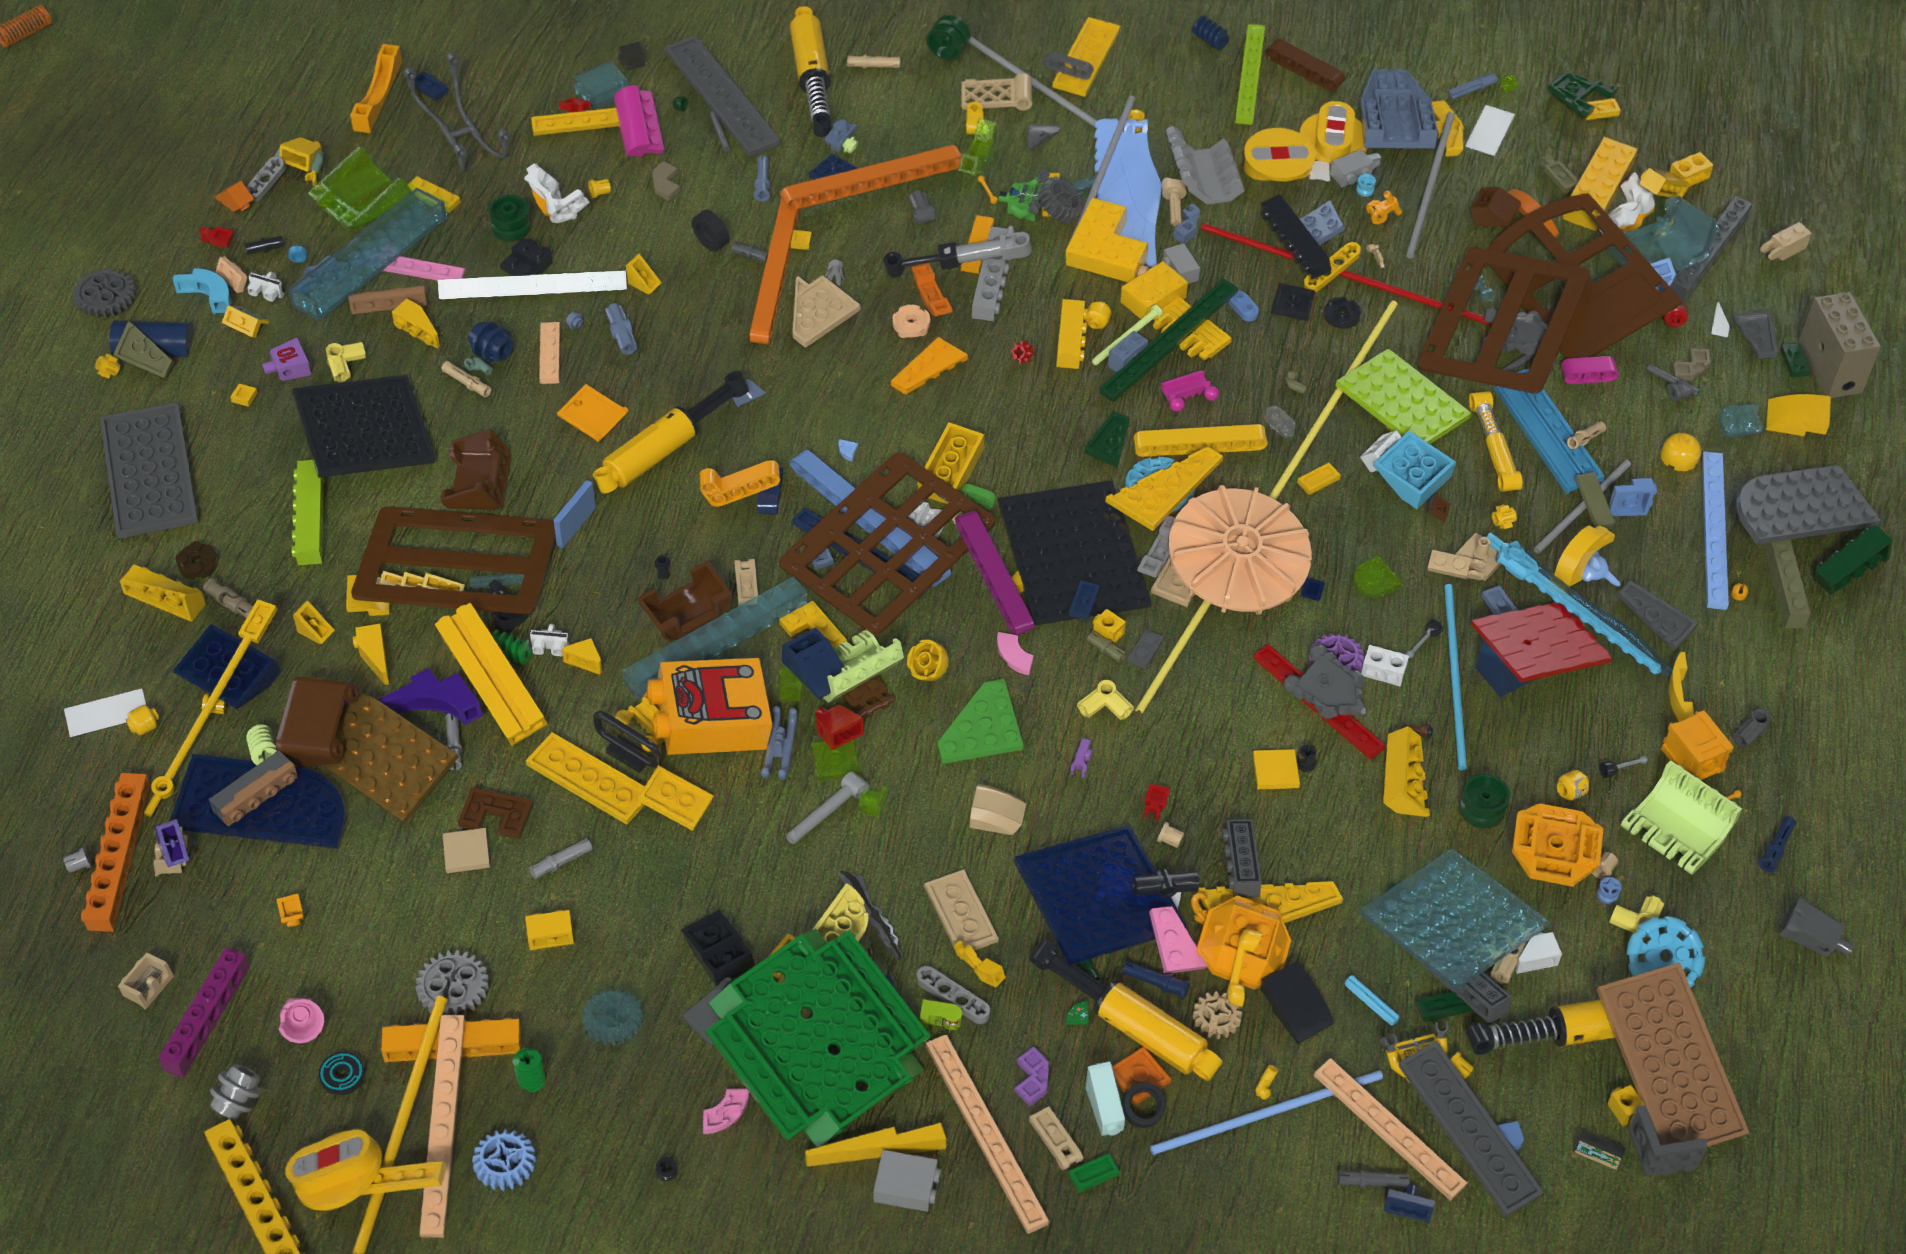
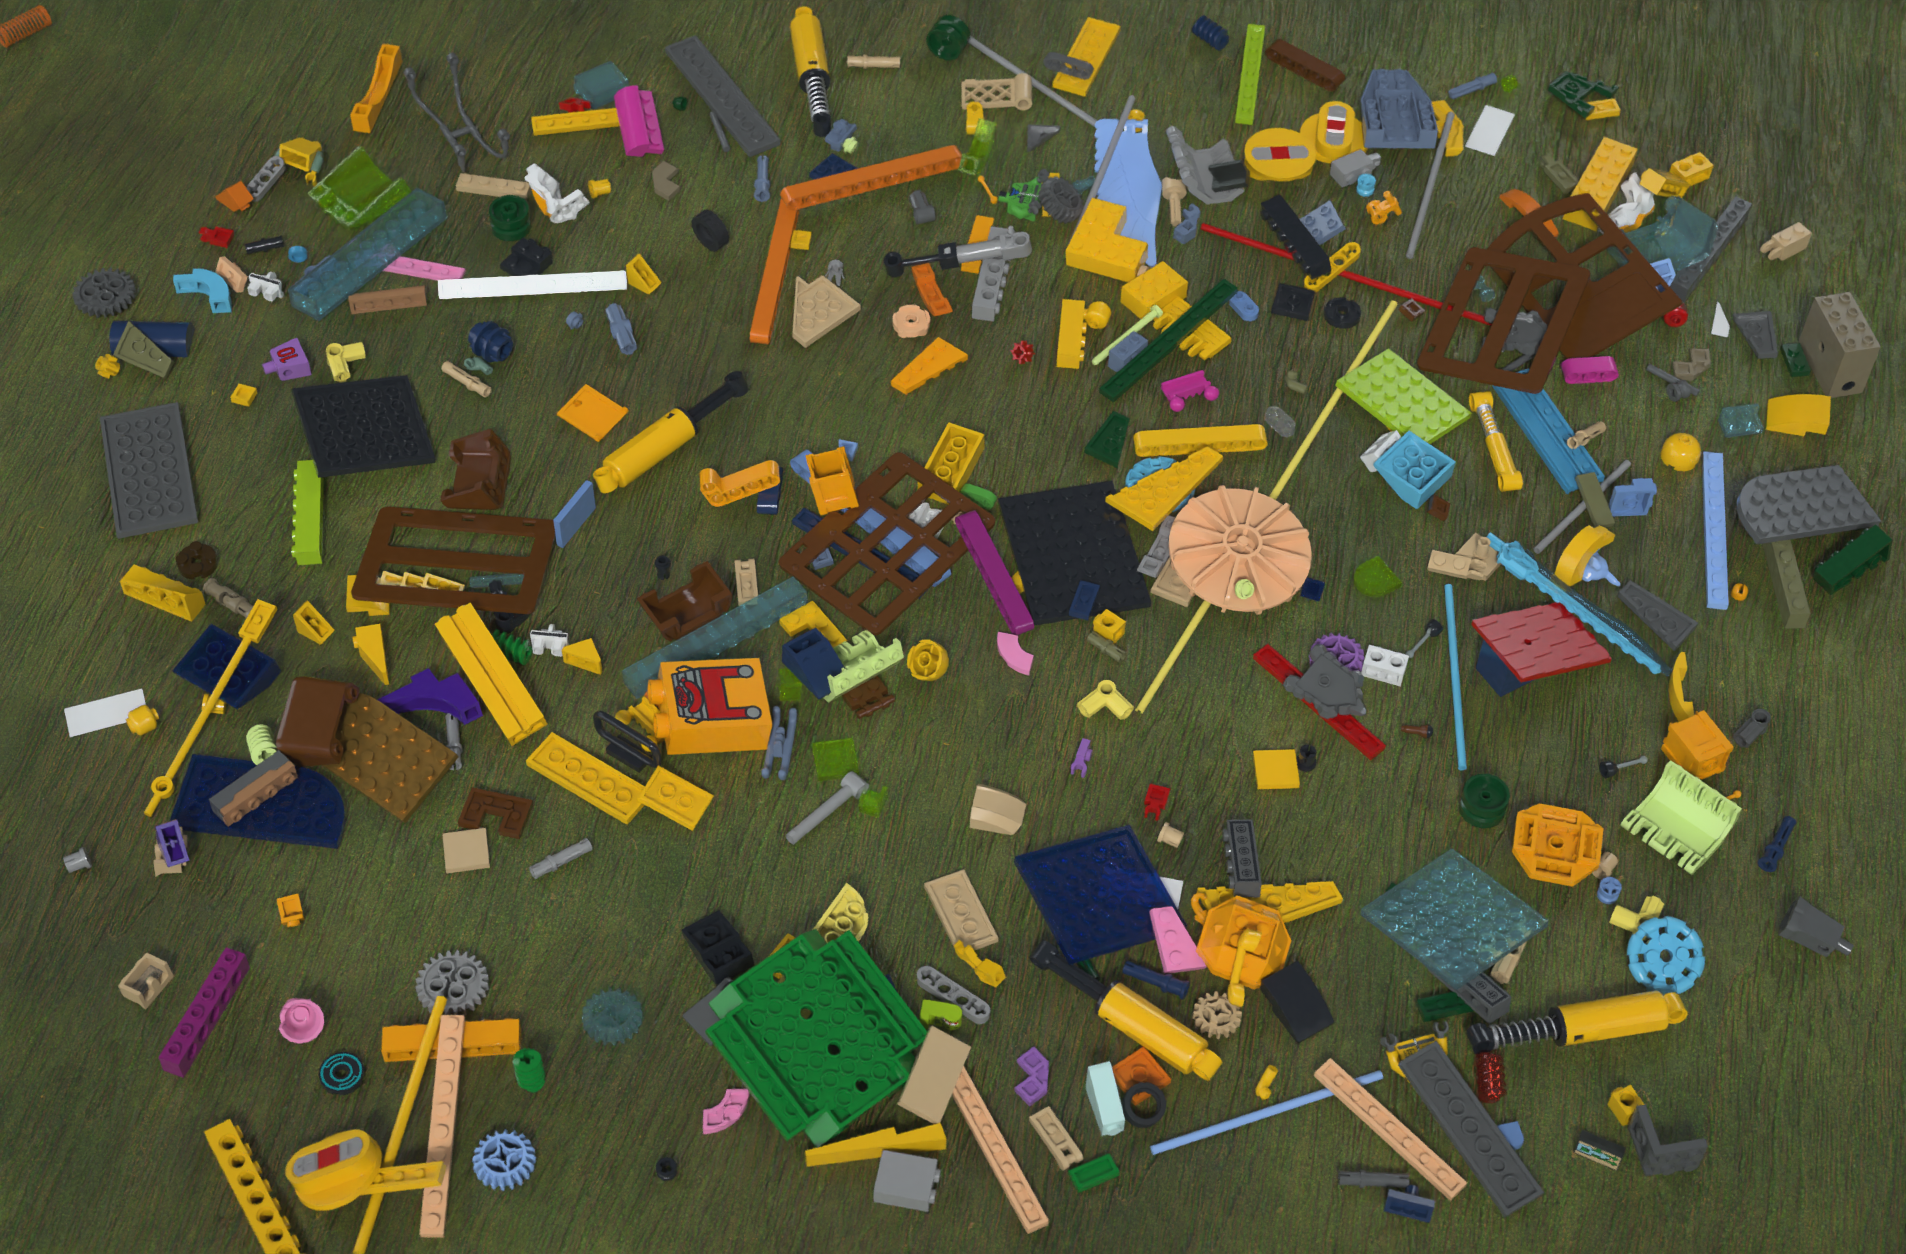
(129, 799): orange brick -> none
(235, 1091): light grey piece -> none
(243, 320): yellow panel -> none
(413, 320): yellow slope -> none
(430, 86): dark blue plate -> none
(450, 199): yellow plate -> none
(492, 186): none -> tan plate
(549, 352): light nougat plate -> none
(549, 929): yellow brick -> none
(631, 56): clear smoke brick -> none
(750, 252): dark grey pin -> none
(754, 392): sand blue sticker -> none
(832, 480): none -> light orange container
(838, 725): red torso -> none
(875, 917): sword -> none
(934, 1075): none -> tan tile
(983, 726): bright green plate -> none
(1078, 1014): green tile -> none
(1145, 649): dark grey plate -> none
(1165, 883): black piece -> none
(1182, 262): light grey piece -> none
(1229, 175): none -> pearl dark grey panel
(1244, 589): none -> yellowish green plate
(1318, 478): yellow tile -> none
(1320, 171): white sticker -> none
(1372, 1000): medium azure axle -> none
(1373, 248): tan piece -> none
(1404, 774): yellow wedge -> none
(1411, 310): none -> reddish brown tile
(1462, 1065): yellow bush -> none
(1490, 1077): none -> clear red piece
(1494, 207): reddish brown slope -> none
(1498, 601): sand blue plate -> none
(1504, 516): yellow gear -> none
(1539, 953): white slope -> none
(1573, 785): yellow head -> none
(1672, 1057): medium nougat plate -> none

